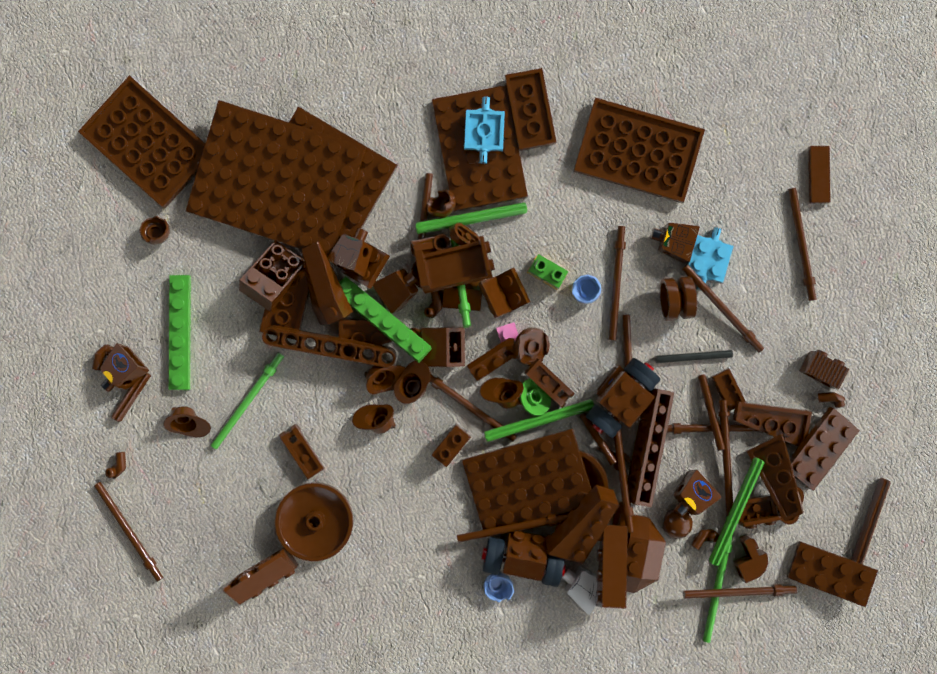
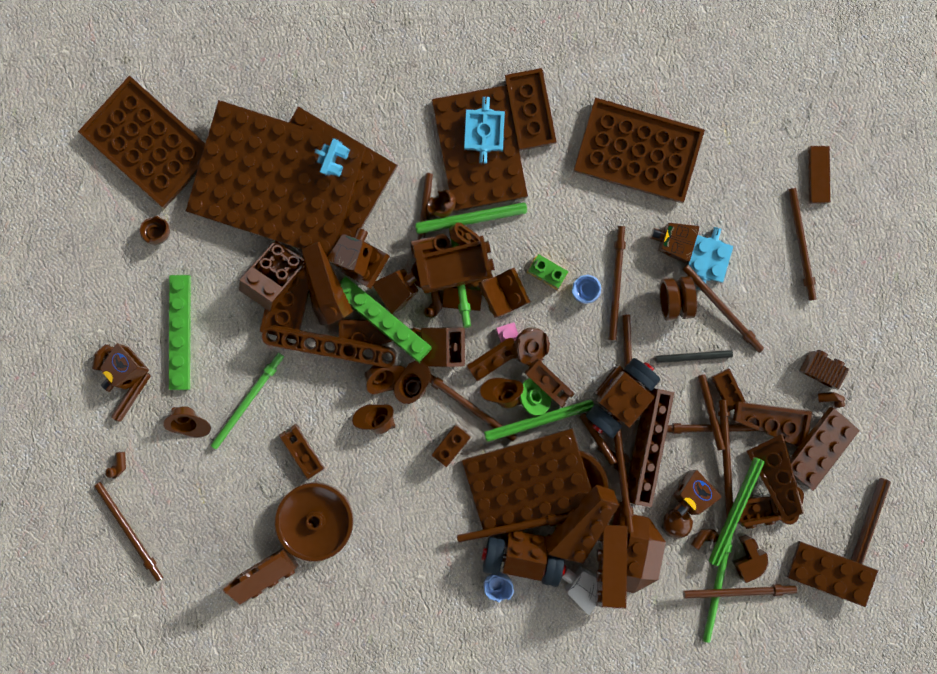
(329, 165): none -> medium azure hips

